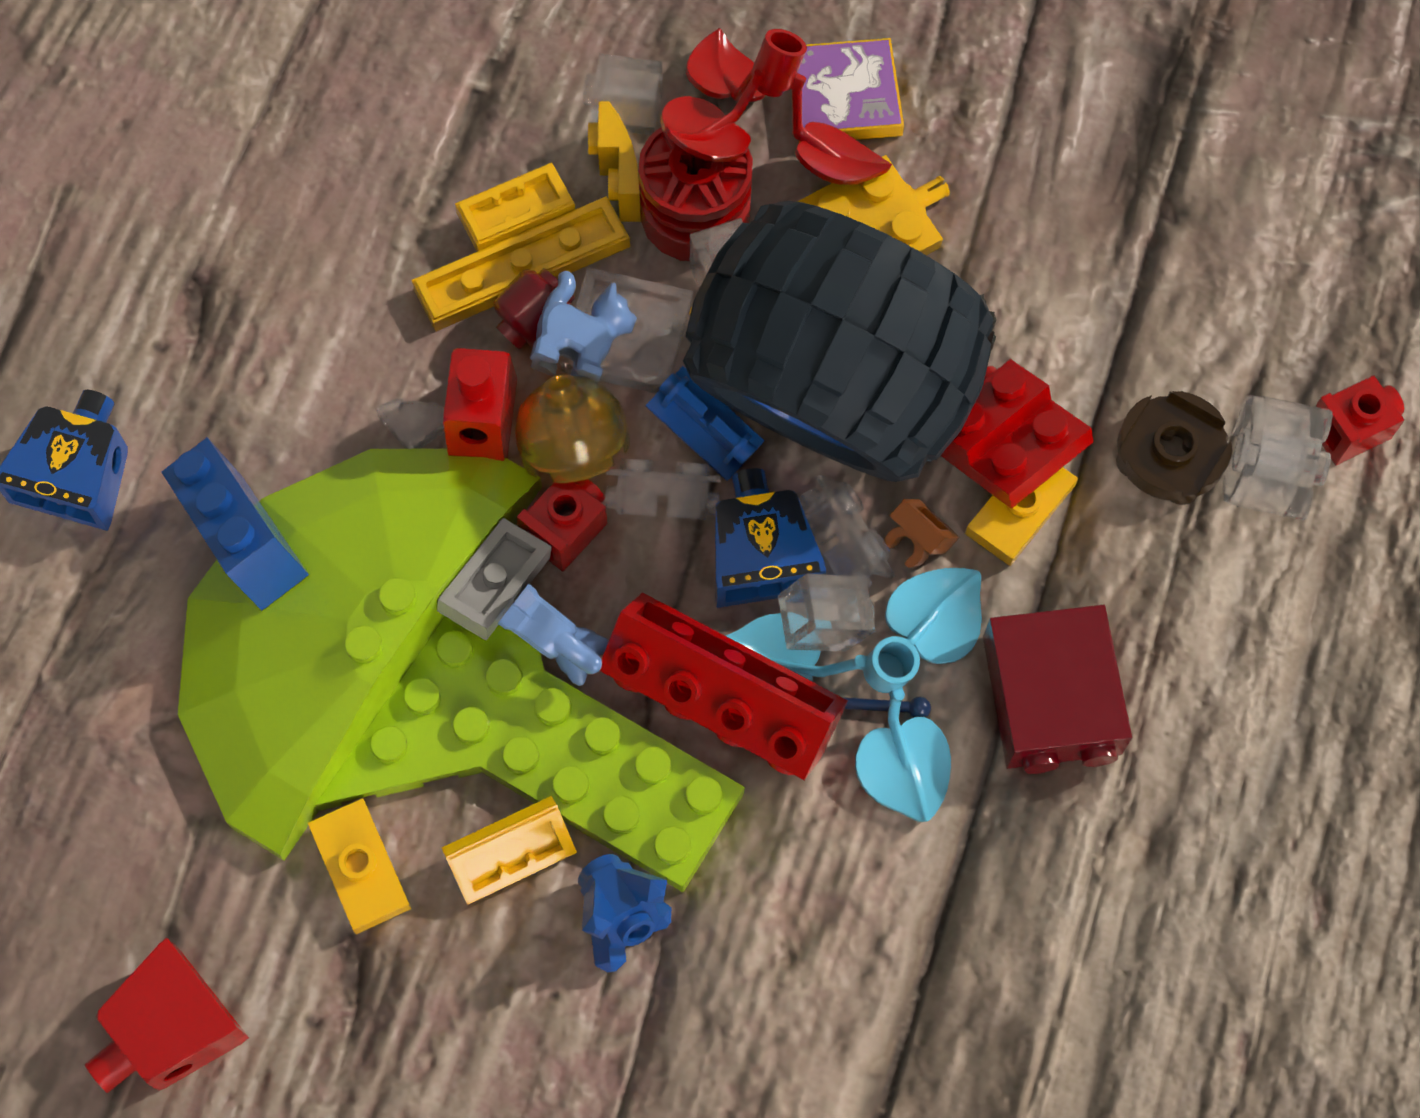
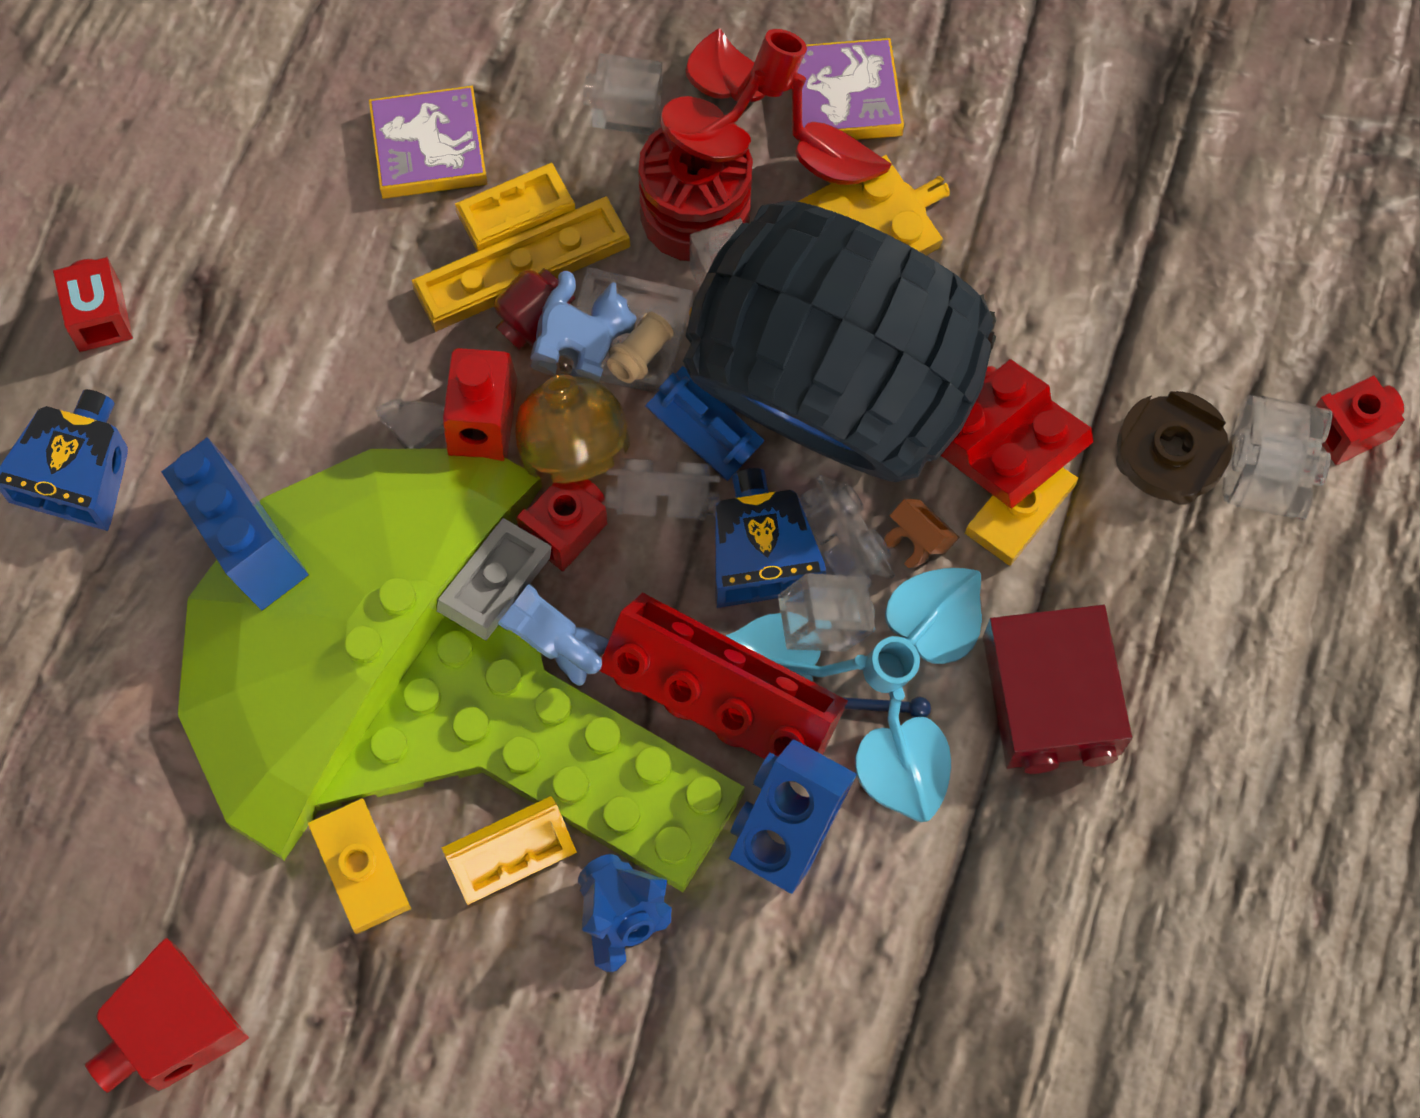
(92, 304): none -> red brick
(427, 142): none -> tile
(617, 160): yellow slope -> none
(630, 359): none -> tan pin
(795, 818): none -> blue brick

